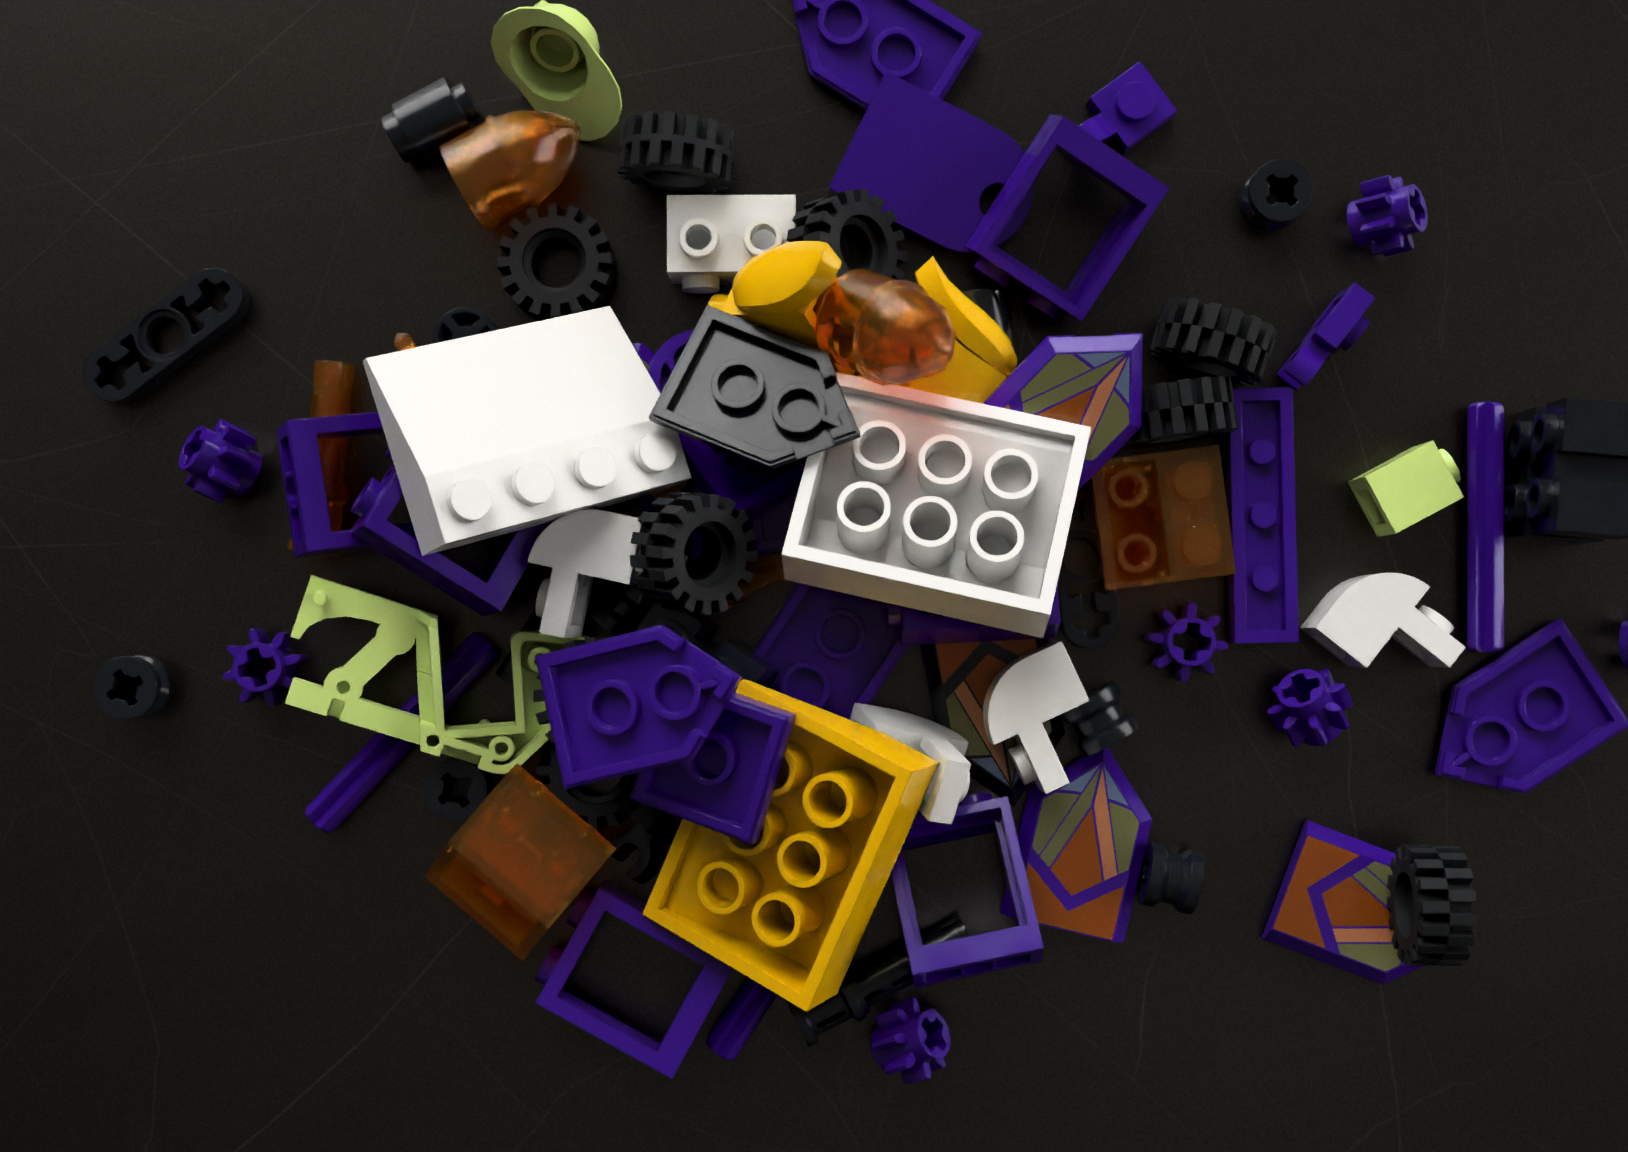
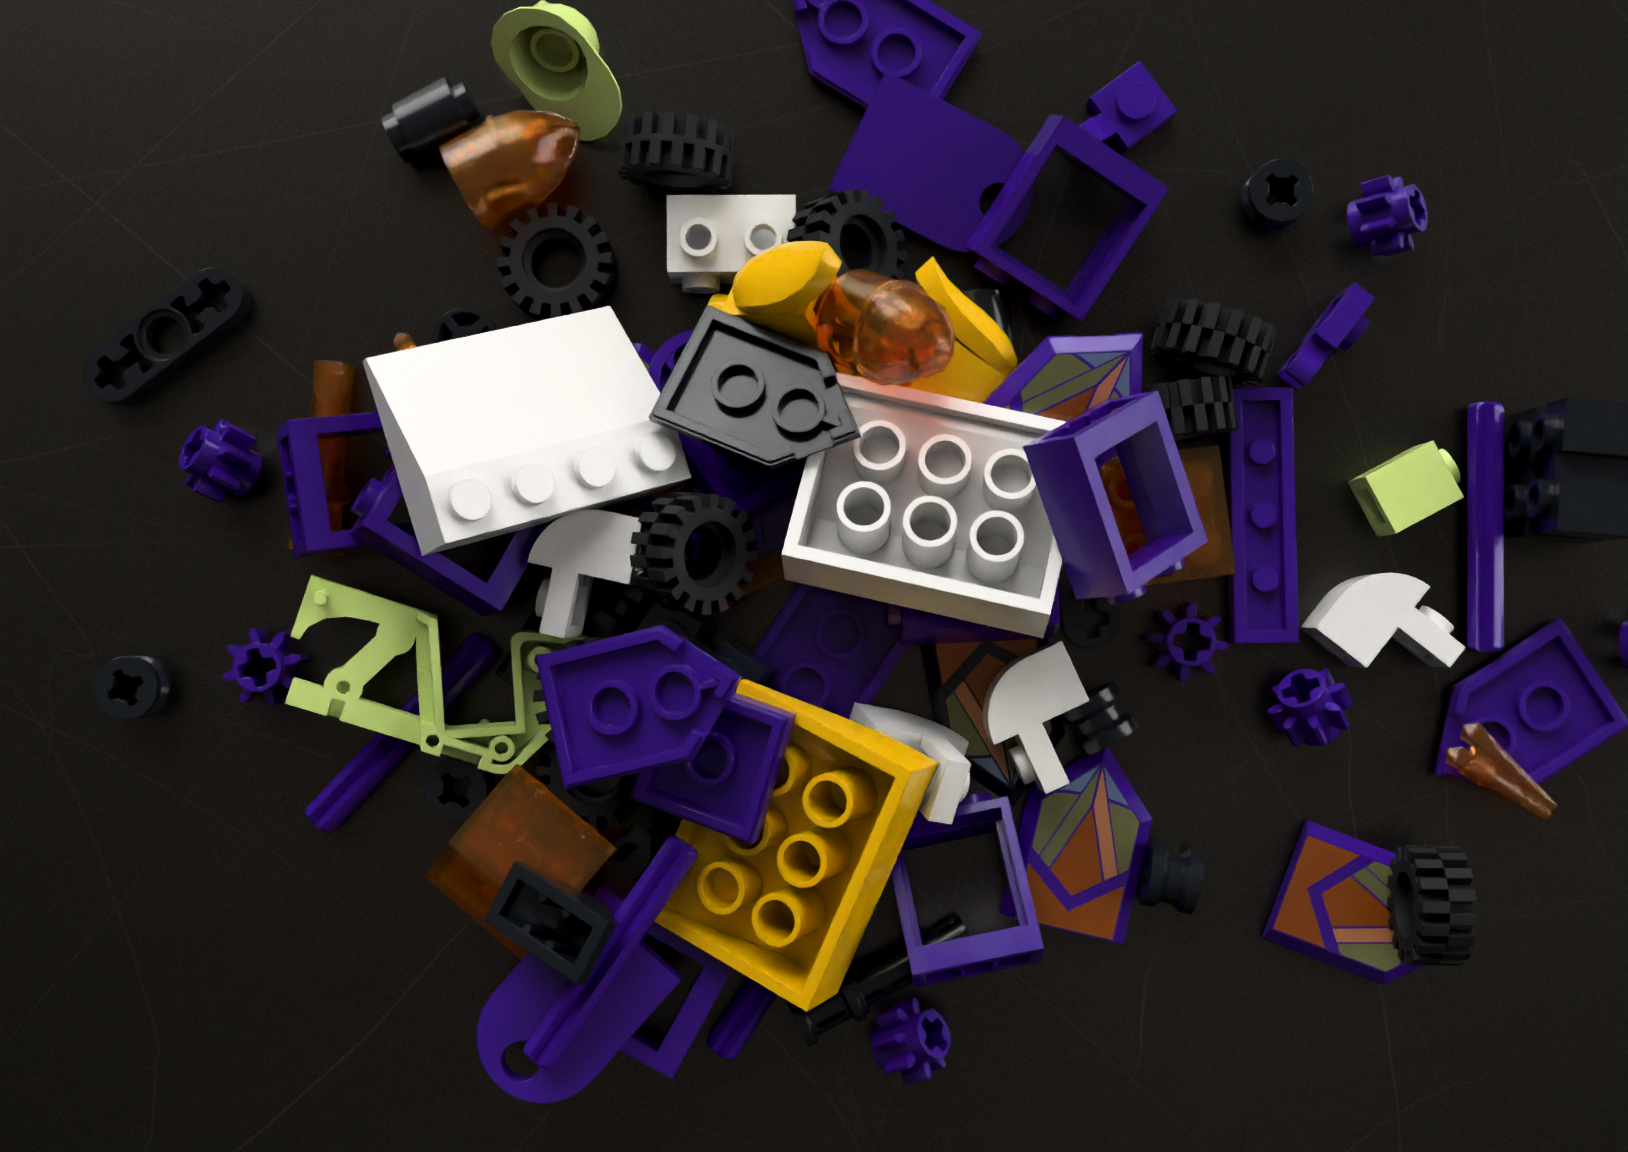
(527, 996): none -> dark purple tile
(552, 921): none -> black slope
(633, 922): none -> dark purple axle
(1081, 510): none -> dark purple window
(1493, 767): none -> clear orange piece

